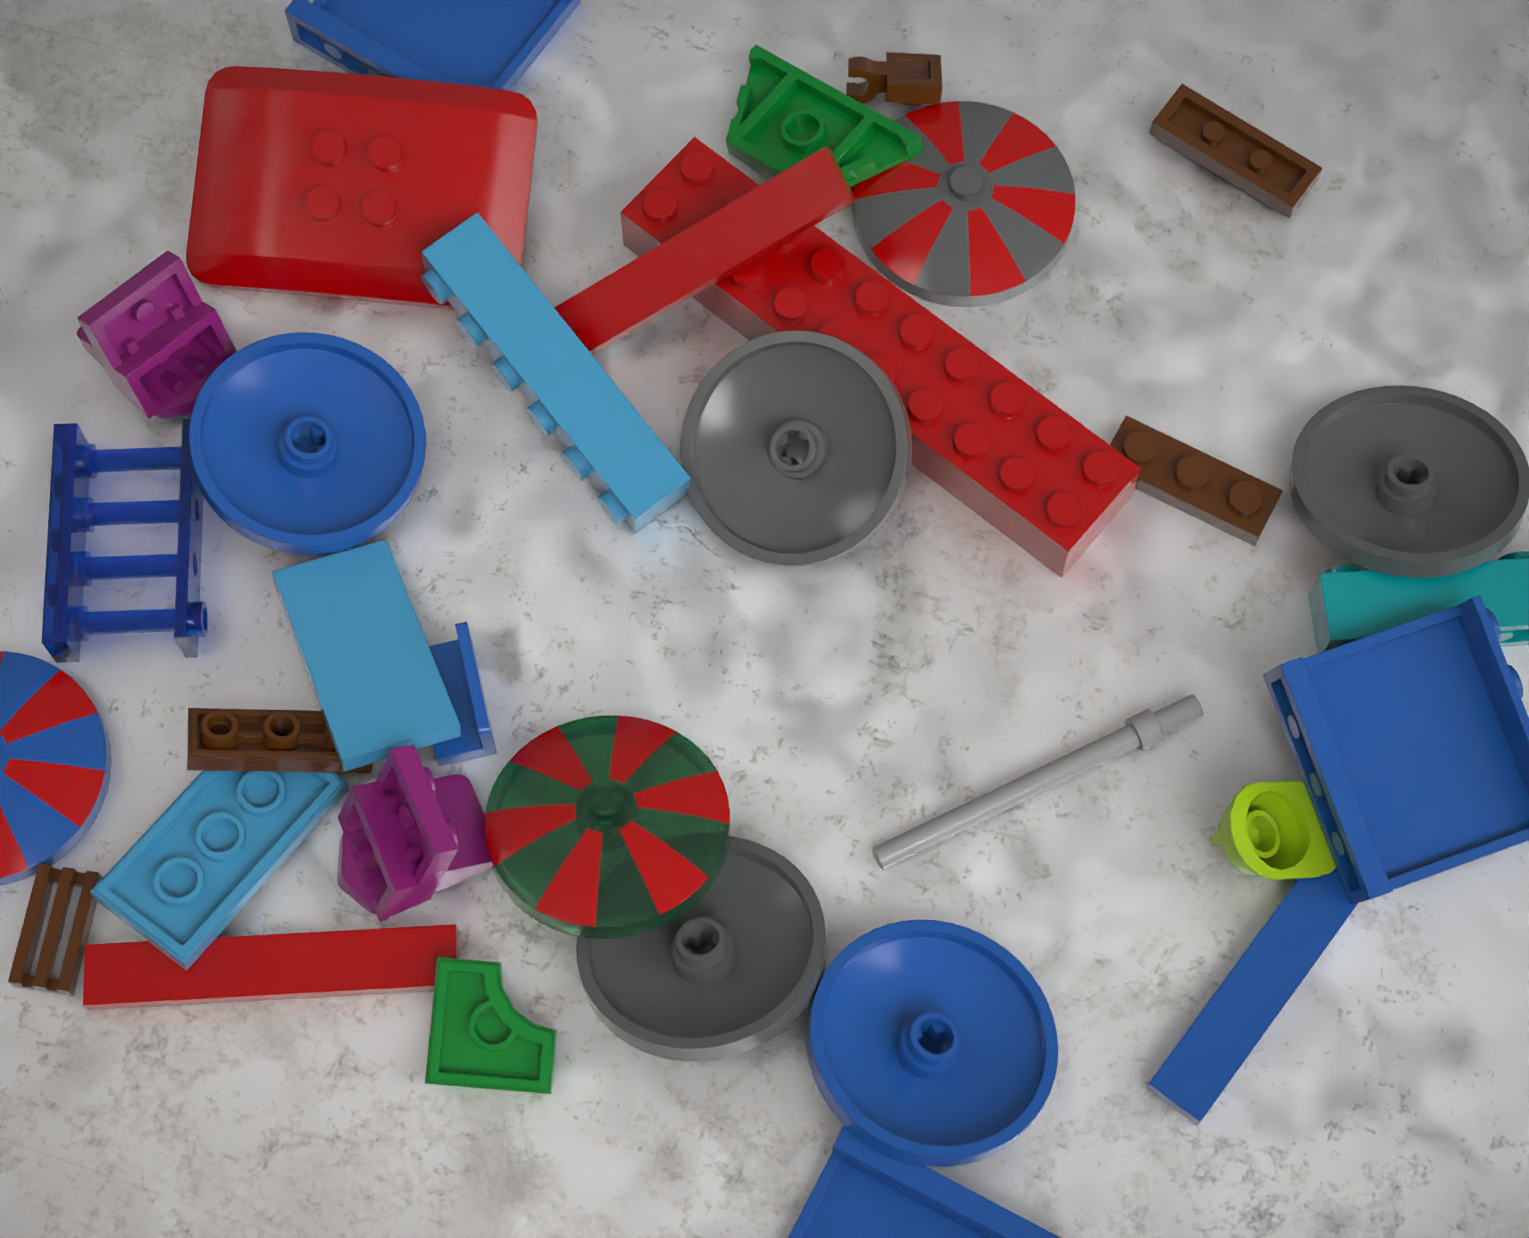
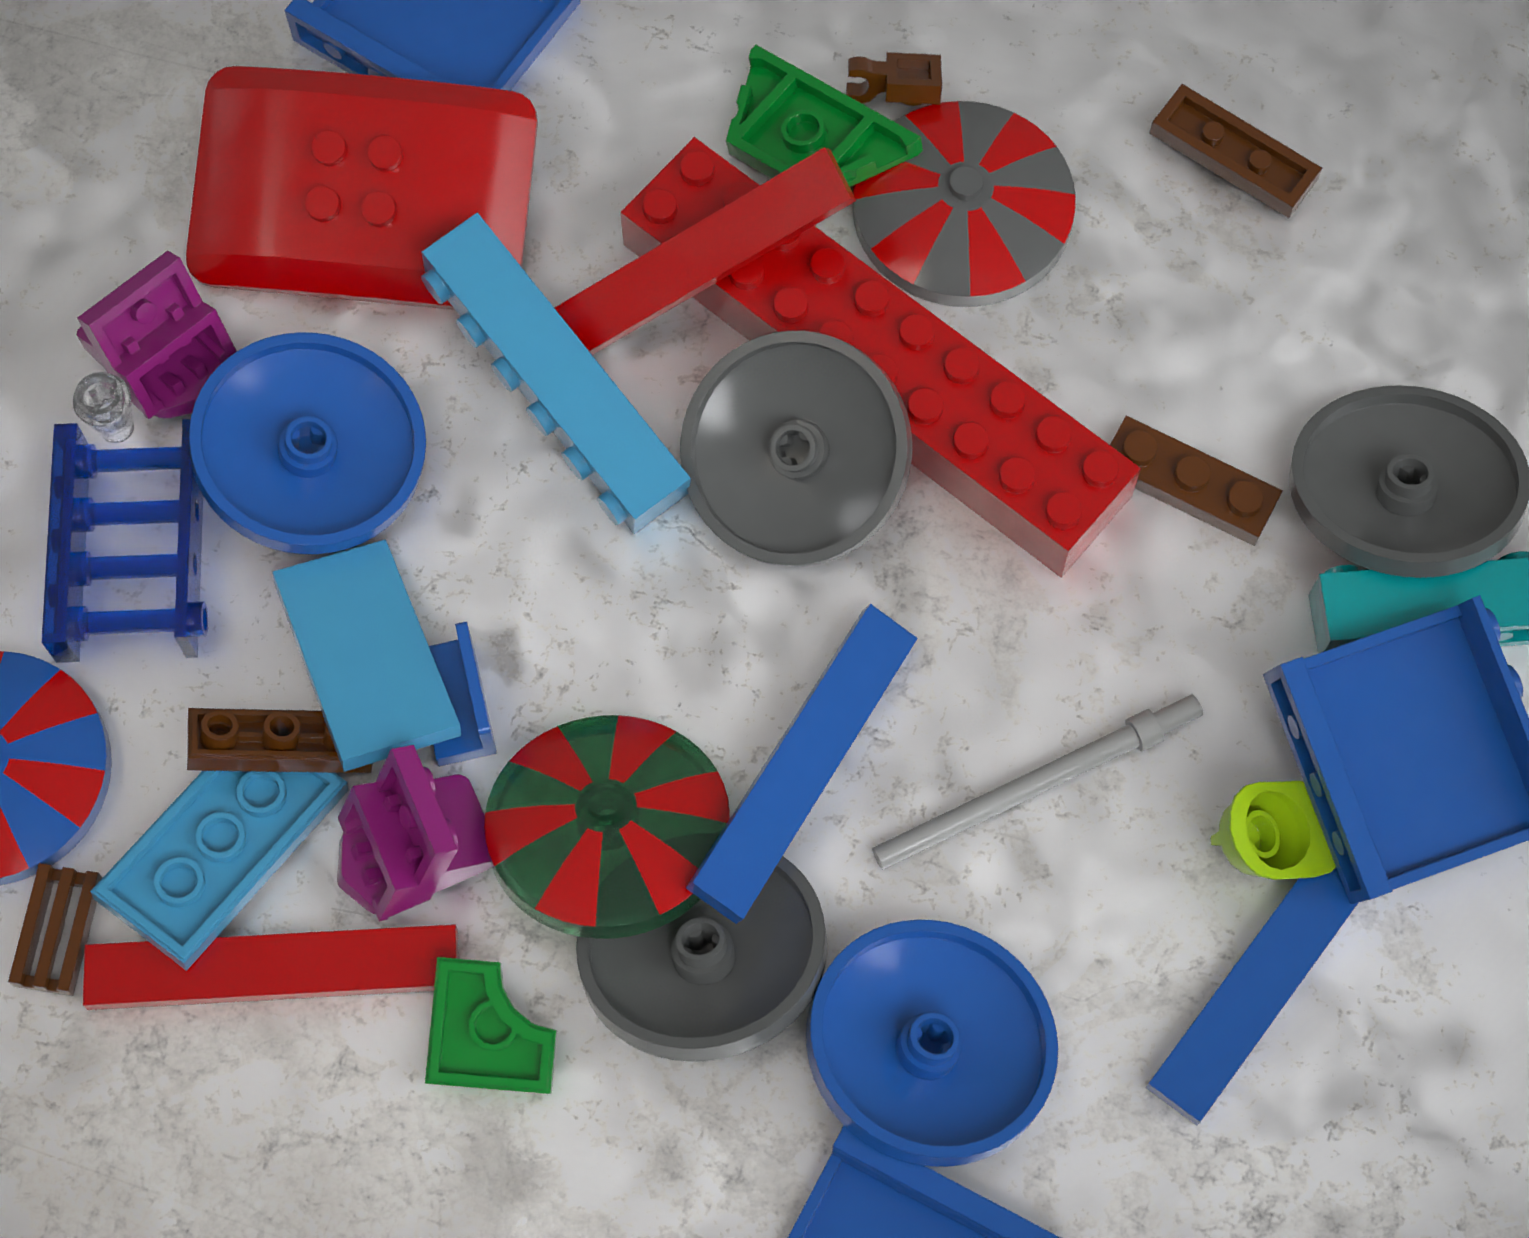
(105, 406): none -> clear cone
(801, 765): none -> blue tile

